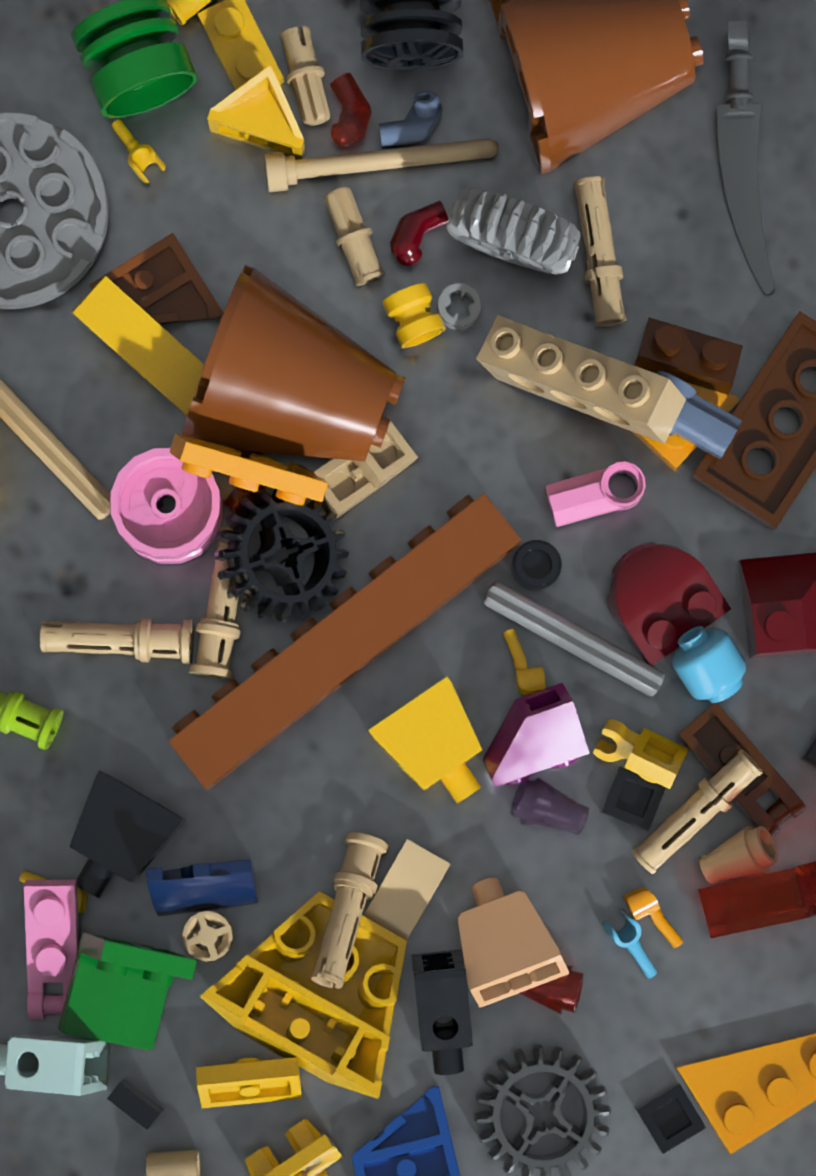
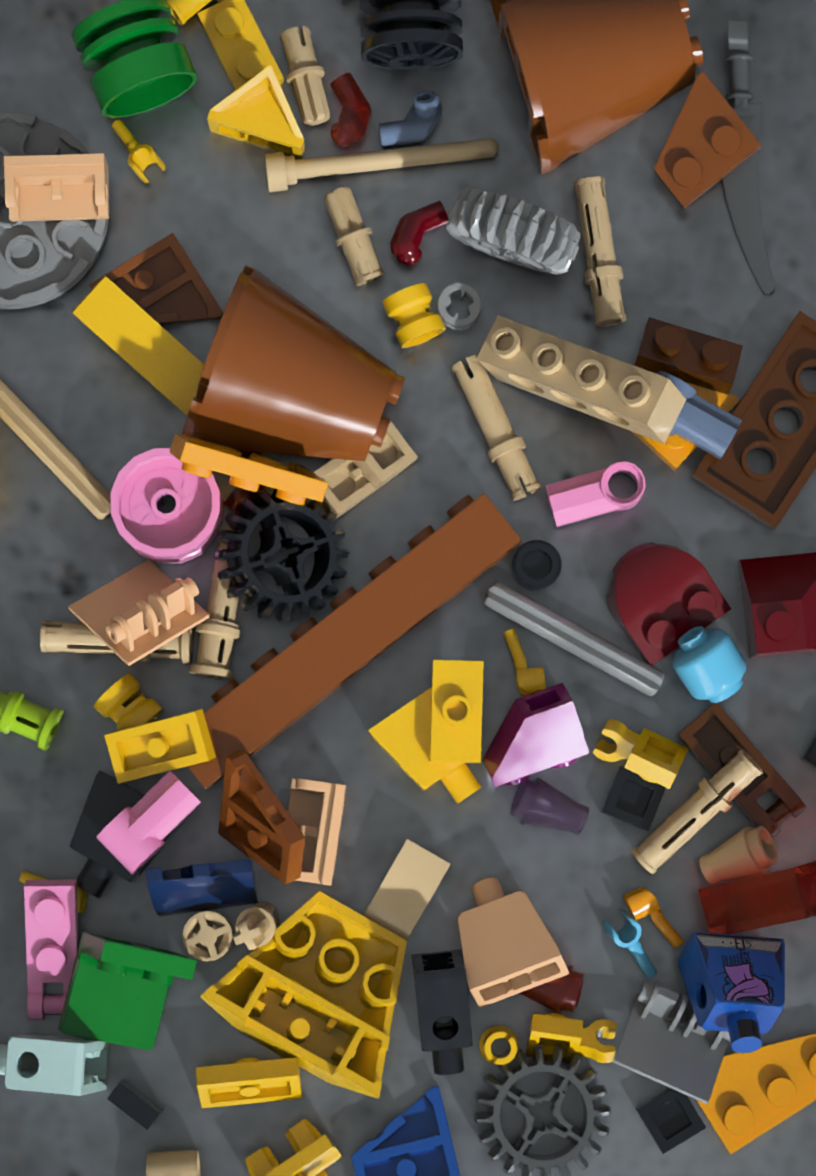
(56, 187): none -> light nougat hinge
(125, 692): none -> yellow wheel
(140, 611): none -> light nougat hinge
(141, 829): none -> bright pink piece
(160, 746): none -> yellow plate
(256, 925): none -> tan axle
(258, 821): none -> dark orange wing
(318, 814): none -> light nougat hinge
(353, 888): tan pin -> none
(456, 711): none -> yellow plate
(495, 425): none -> tan pin
(495, 1032): none -> yellow pin
(568, 1033): none -> yellow plate
(669, 1045): none -> light grey hinge
(703, 143): none -> dark orange wing
(735, 984): none -> blue torso

